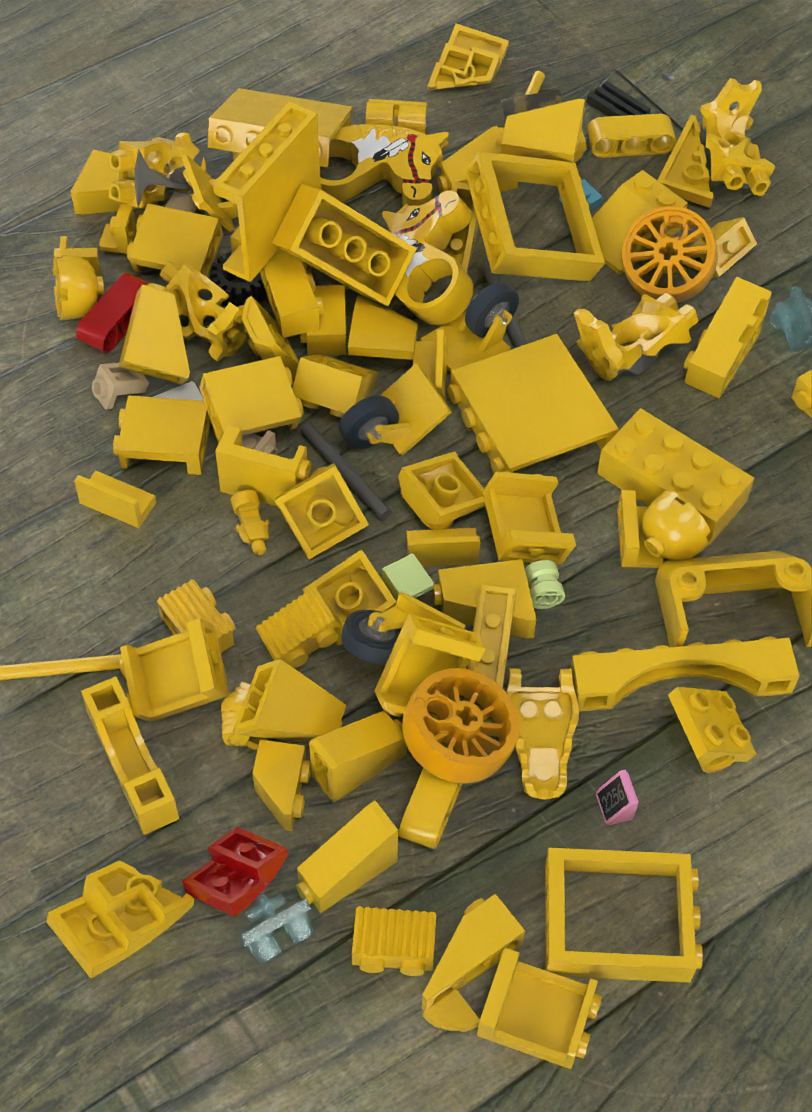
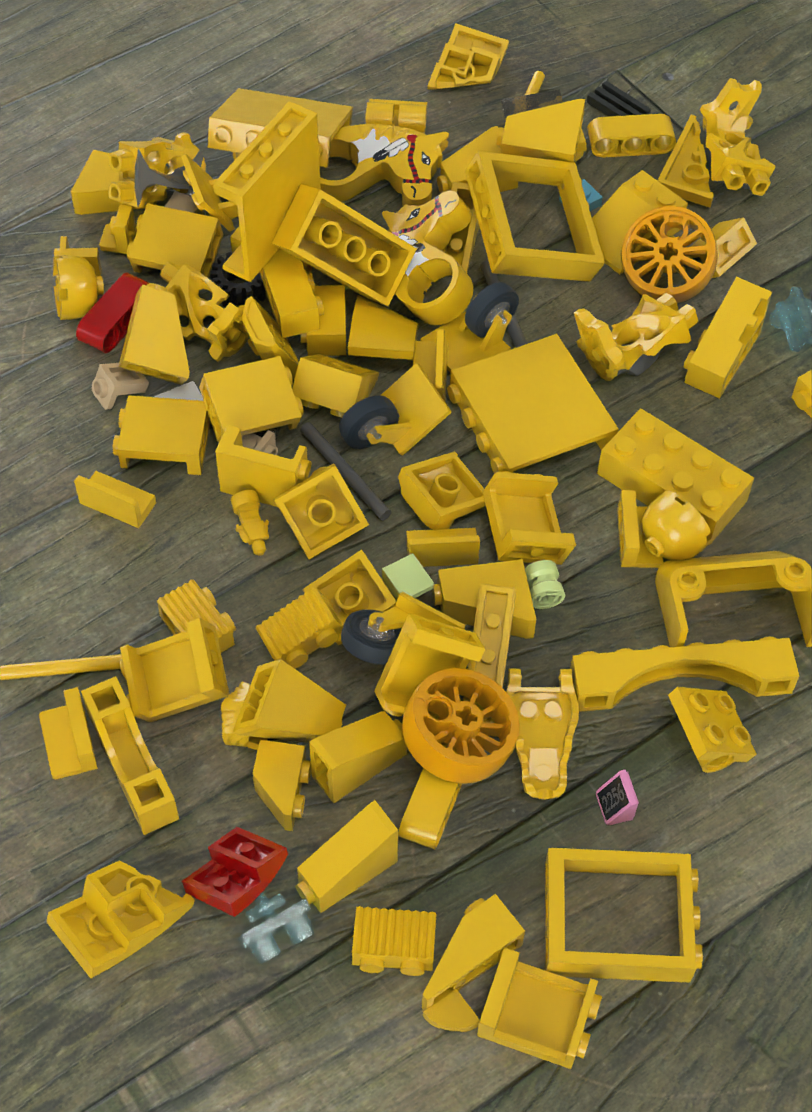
(68, 737): none -> yellow panel

